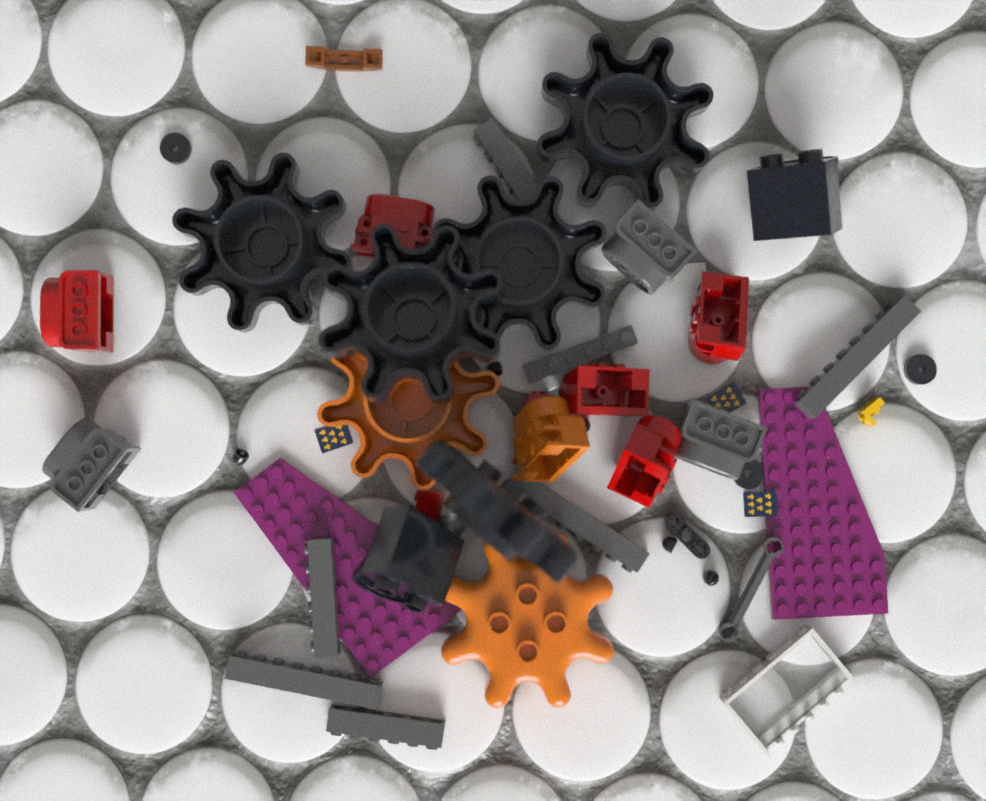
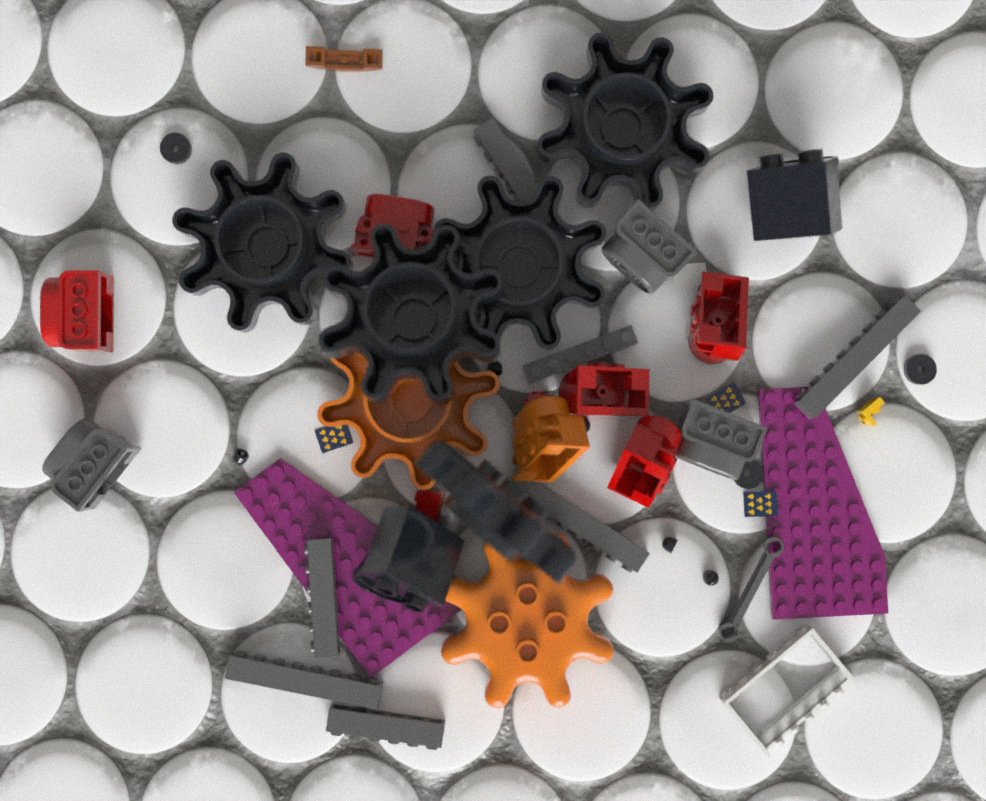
(700, 542): black beam -> none

